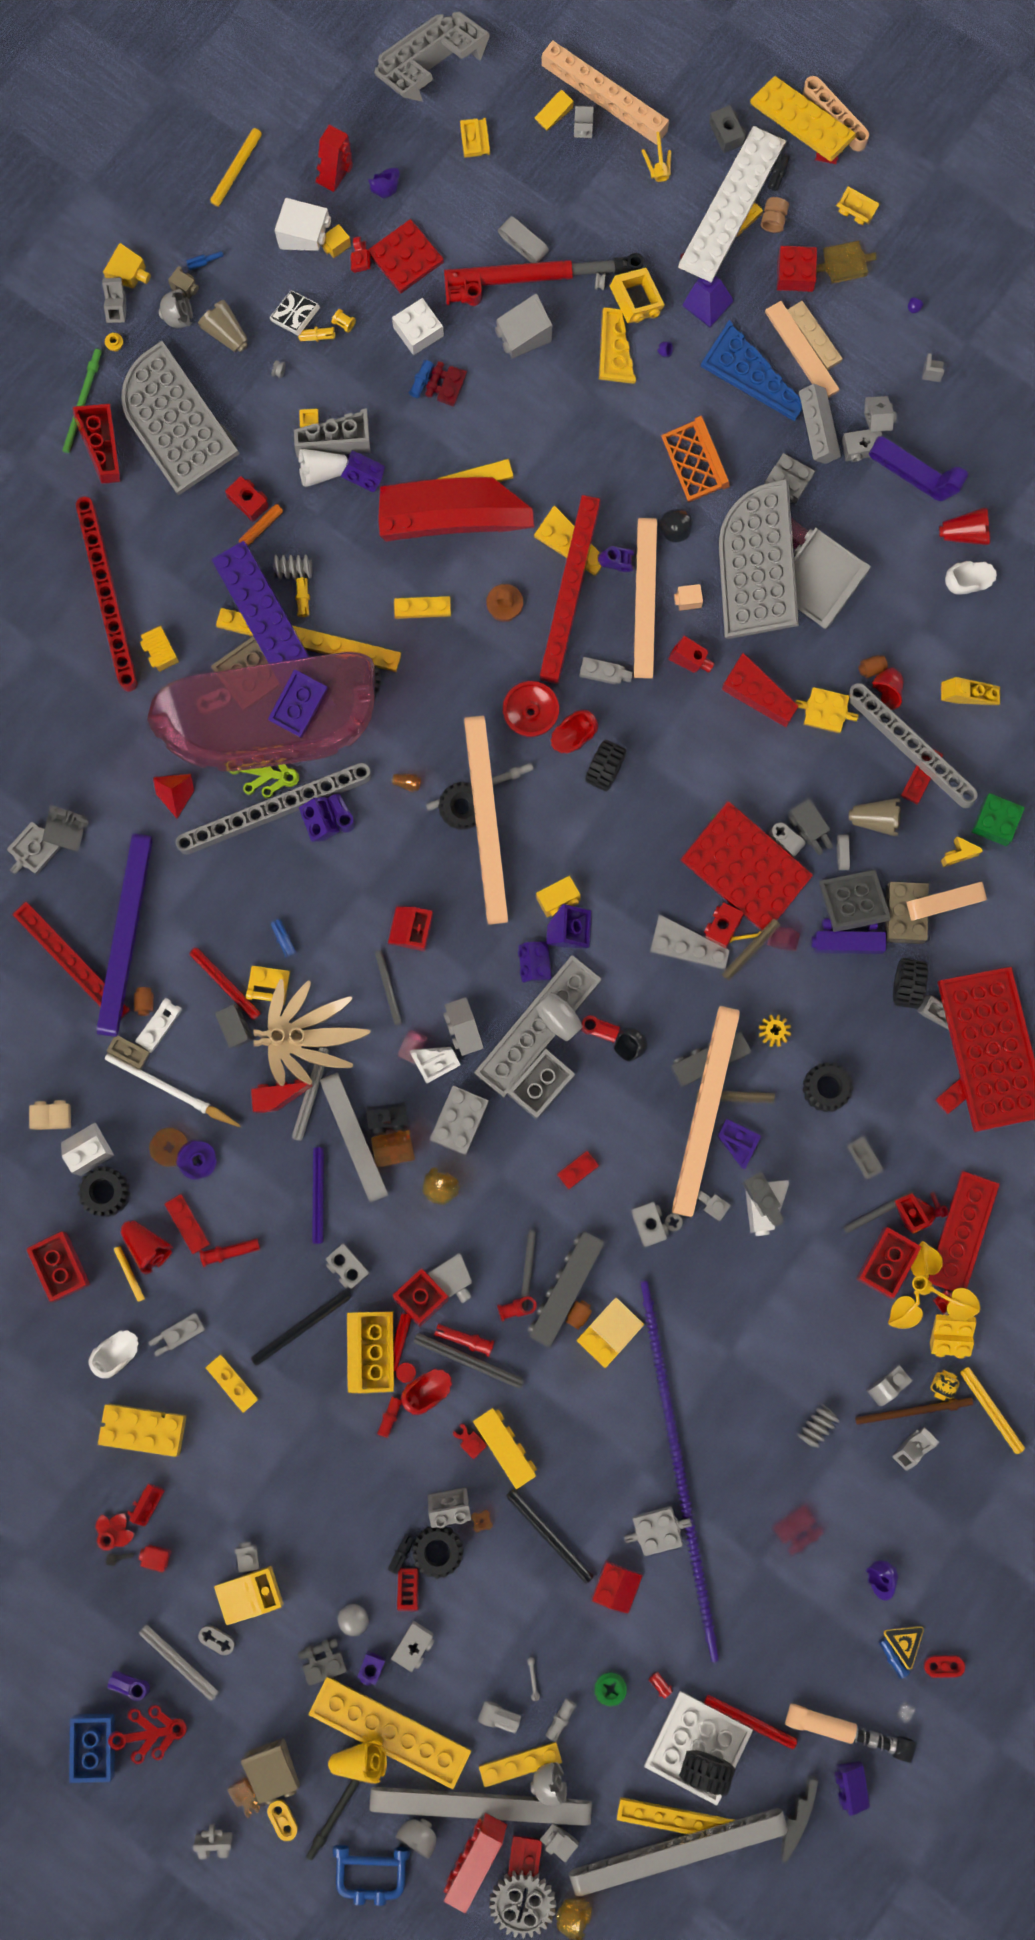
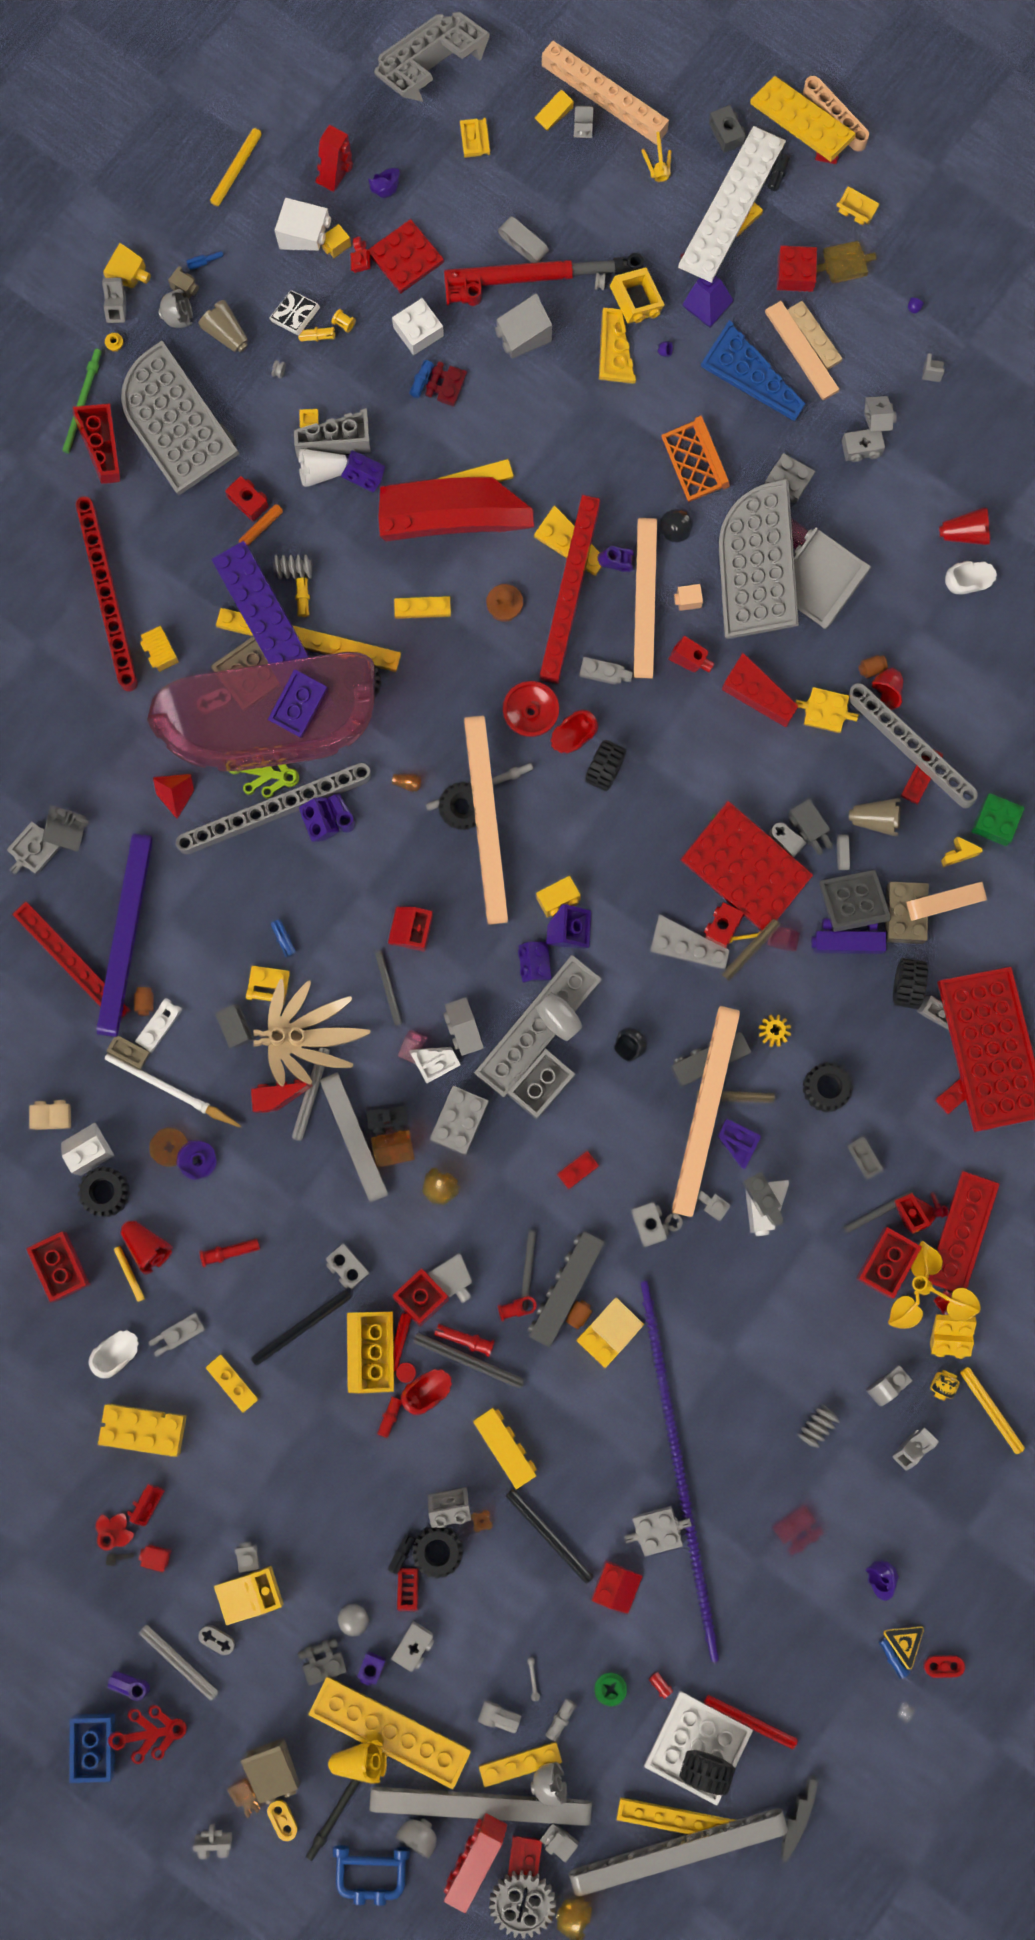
(187, 1224): red plate -> none
(224, 983): red axle -> none
(318, 1195): dark purple axle -> none
(472, 1443): red plate -> none
(602, 1029): red piece -> none
(774, 216): medium nougat wheel -> none
(805, 1719): piece -> none
(819, 424): light grey brick -> none
(853, 1787): dark purple slope -> none
(916, 472): dark purple beam -> none
(951, 1404): reddish brown bar -> none
(969, 692): yellow slope -> none

